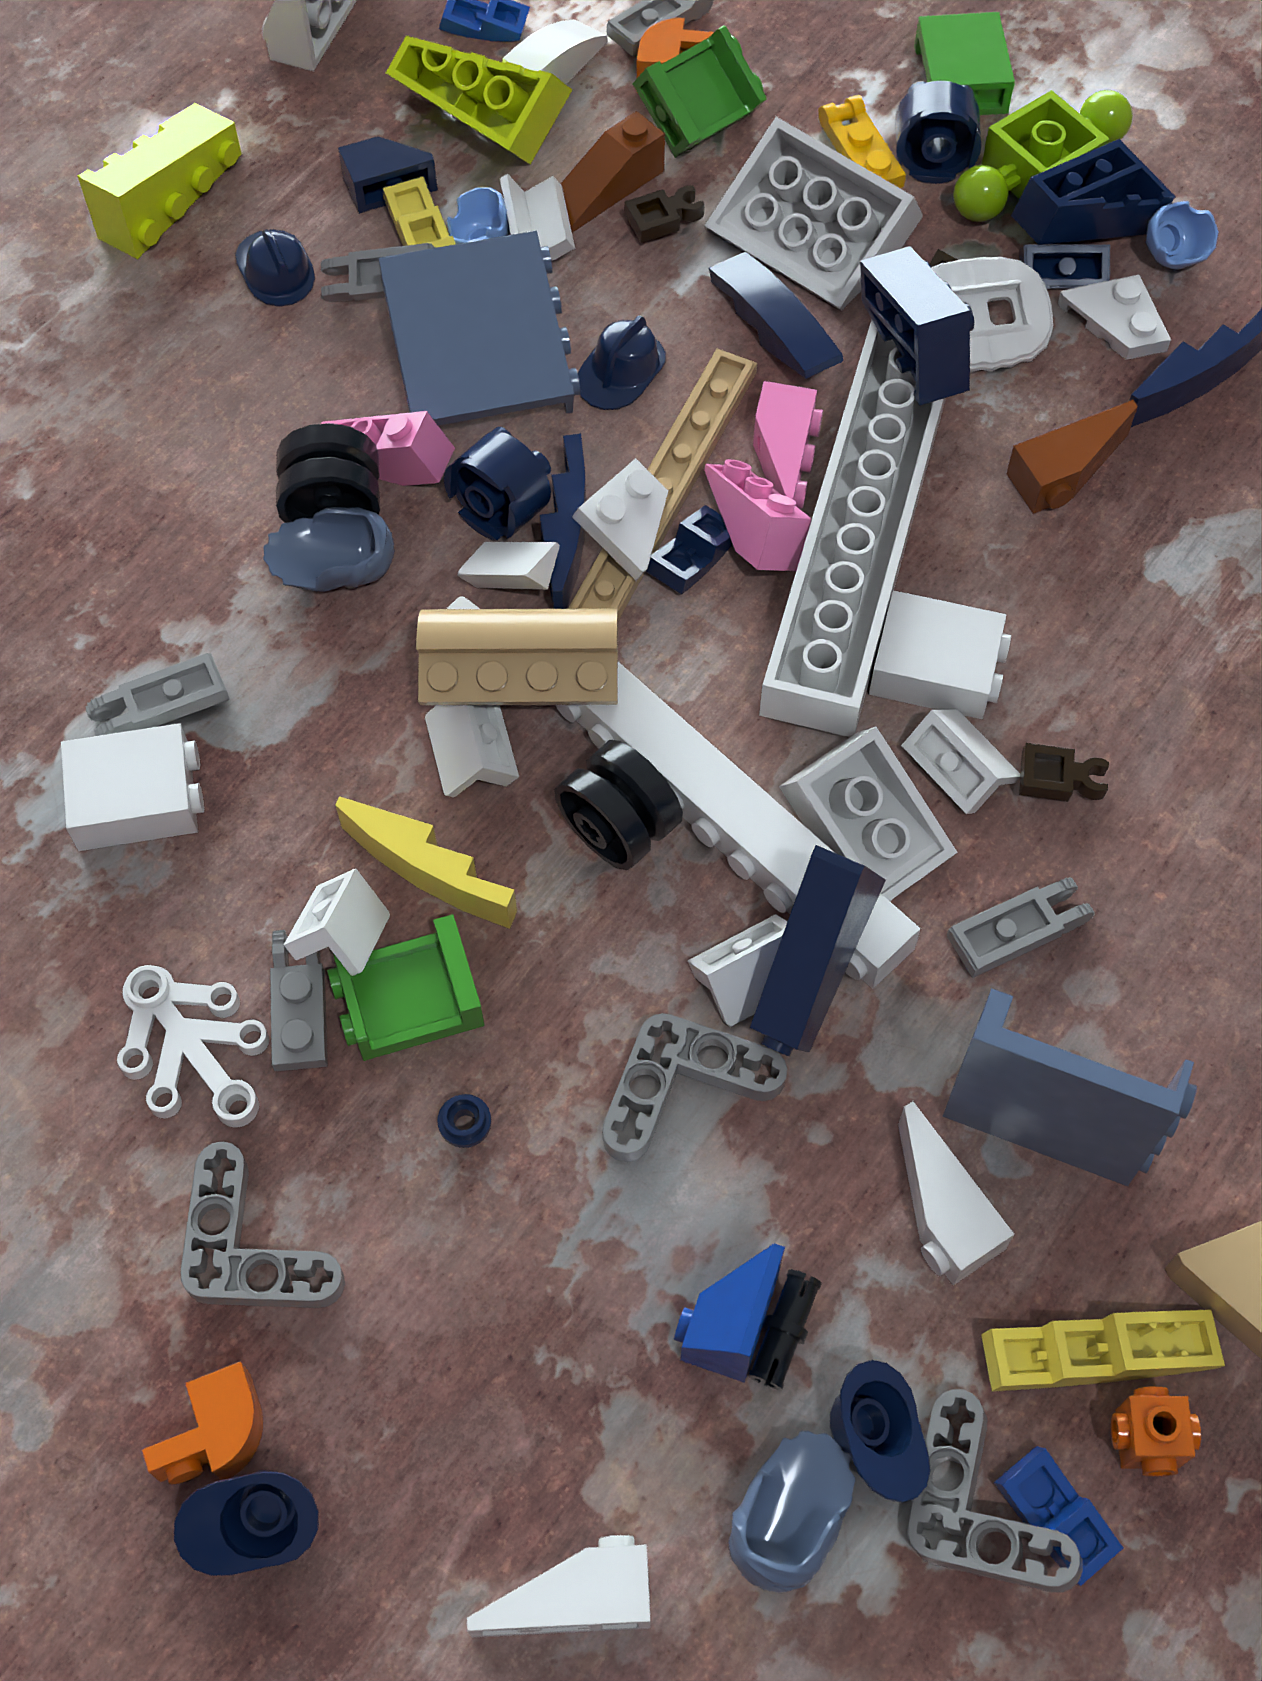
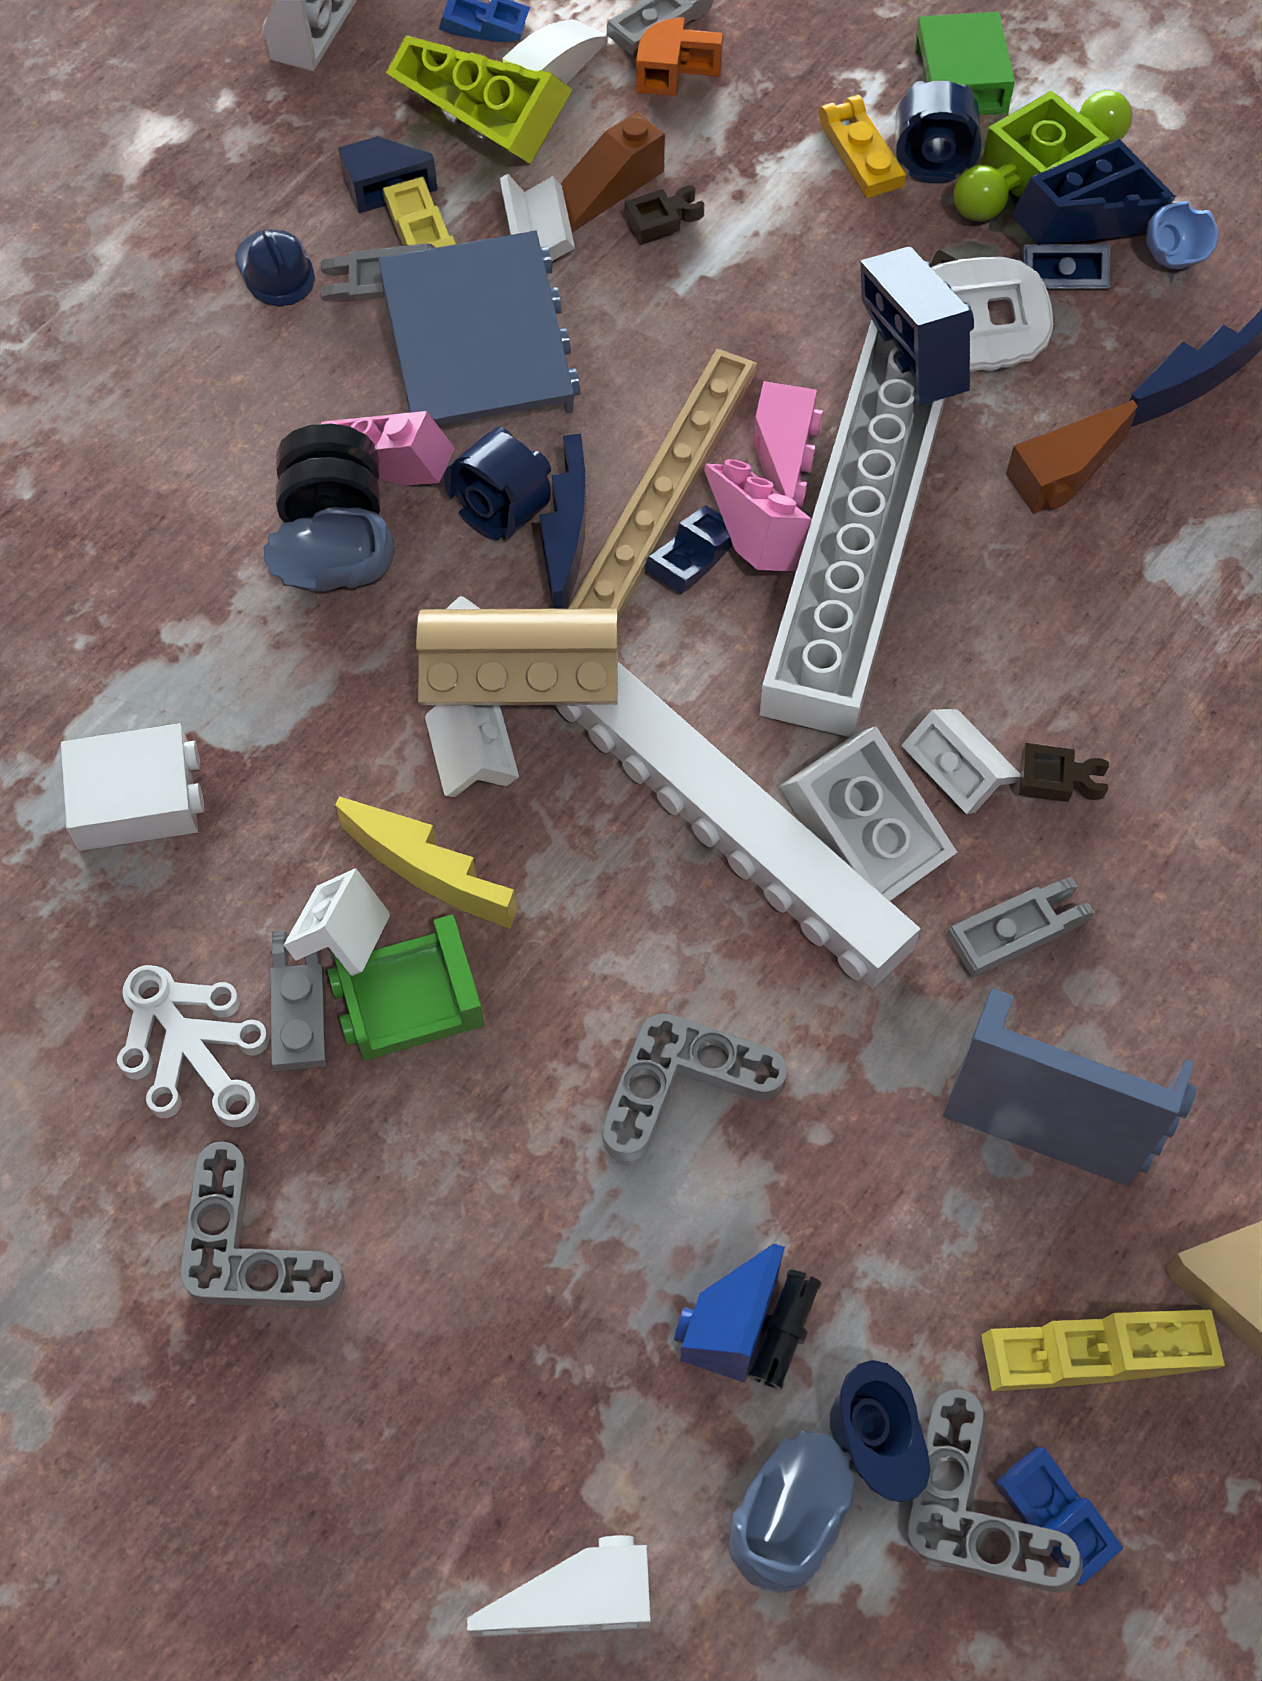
(159, 178): neon yellow wedge -> none
(159, 697): light grey hinge -> none
(226, 1432): orange brick -> none
(246, 1523): dark blue piece -> none
(464, 1106): dark blue plate -> none
(479, 216): light blue hair -> none
(511, 565): white slope -> none
(619, 804): black wheel -> none
(621, 365): dark blue piece -> none
(626, 516): white wing -> none
(700, 91): bright green panel -> none
(740, 968): white panel -> none
(778, 315): dark blue slope -> none
(812, 213): white slope -> none
(815, 949): dark blue slope -> none
(940, 655): white brick -> none
(950, 1210): white slope -> none
(1120, 315): white wing -> none
(1142, 1445): orange brick -> none

